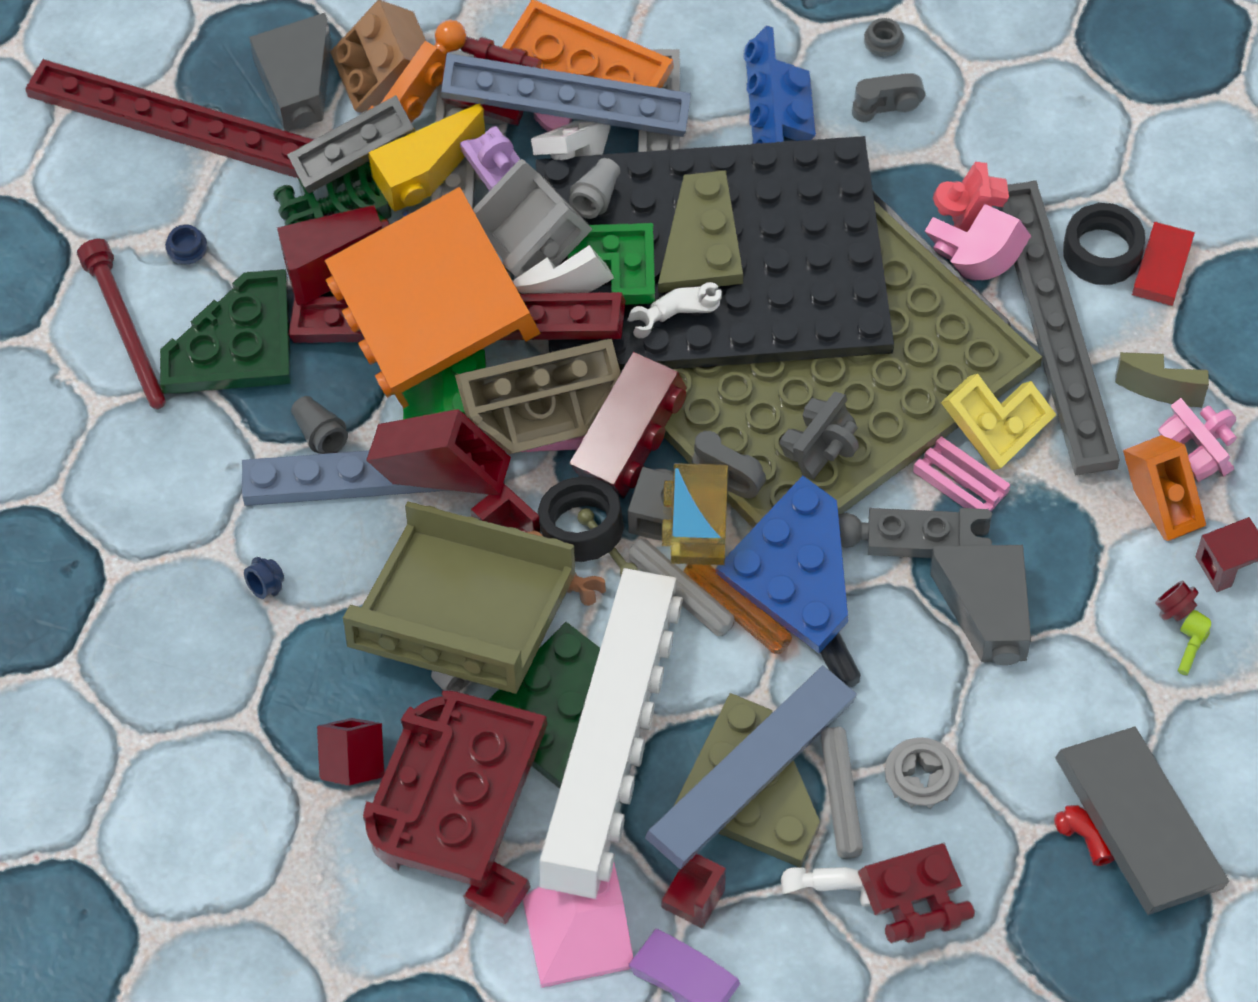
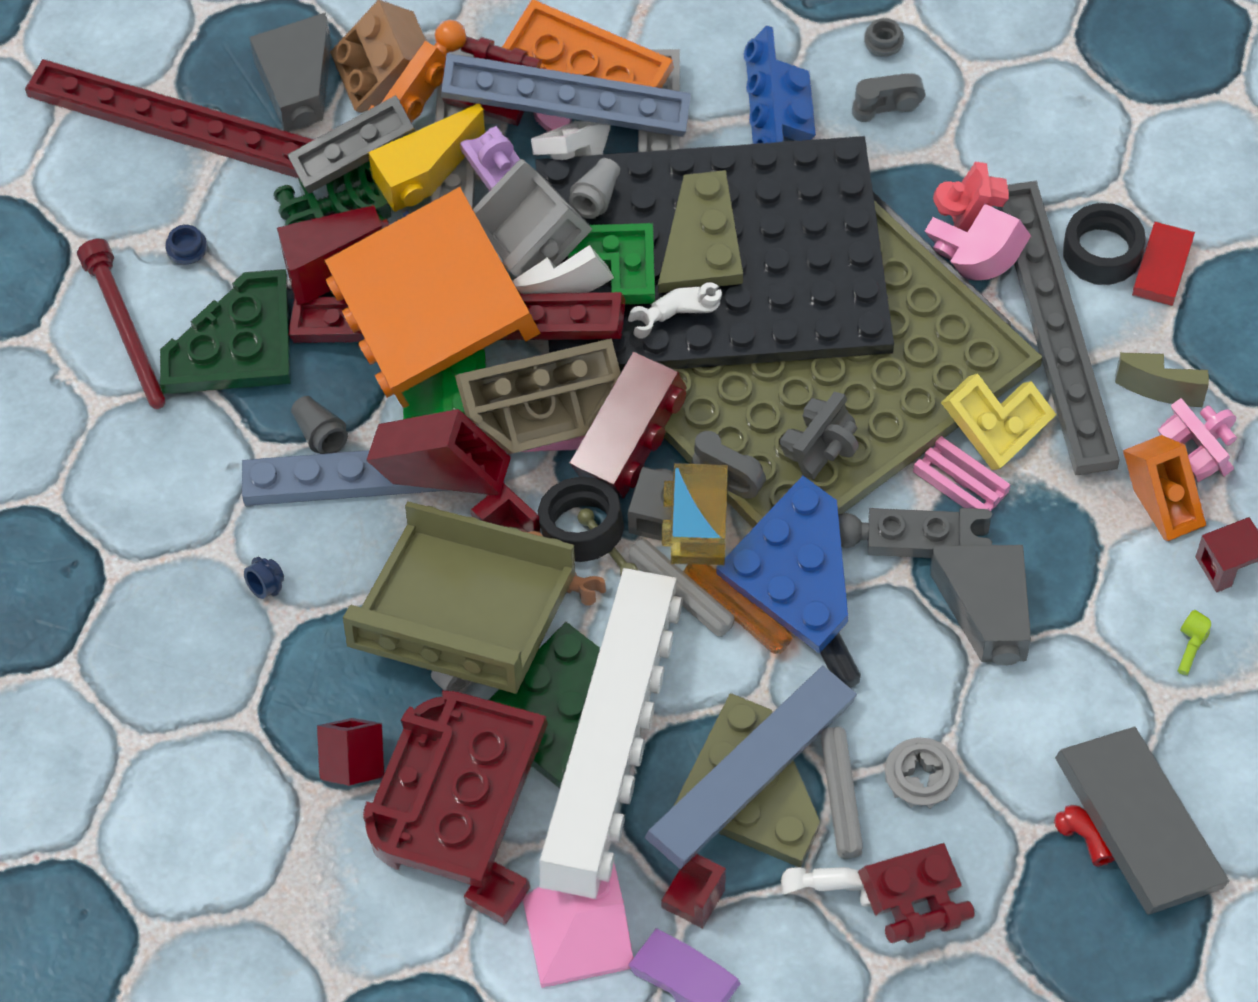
(1177, 601): dark red plate -> none

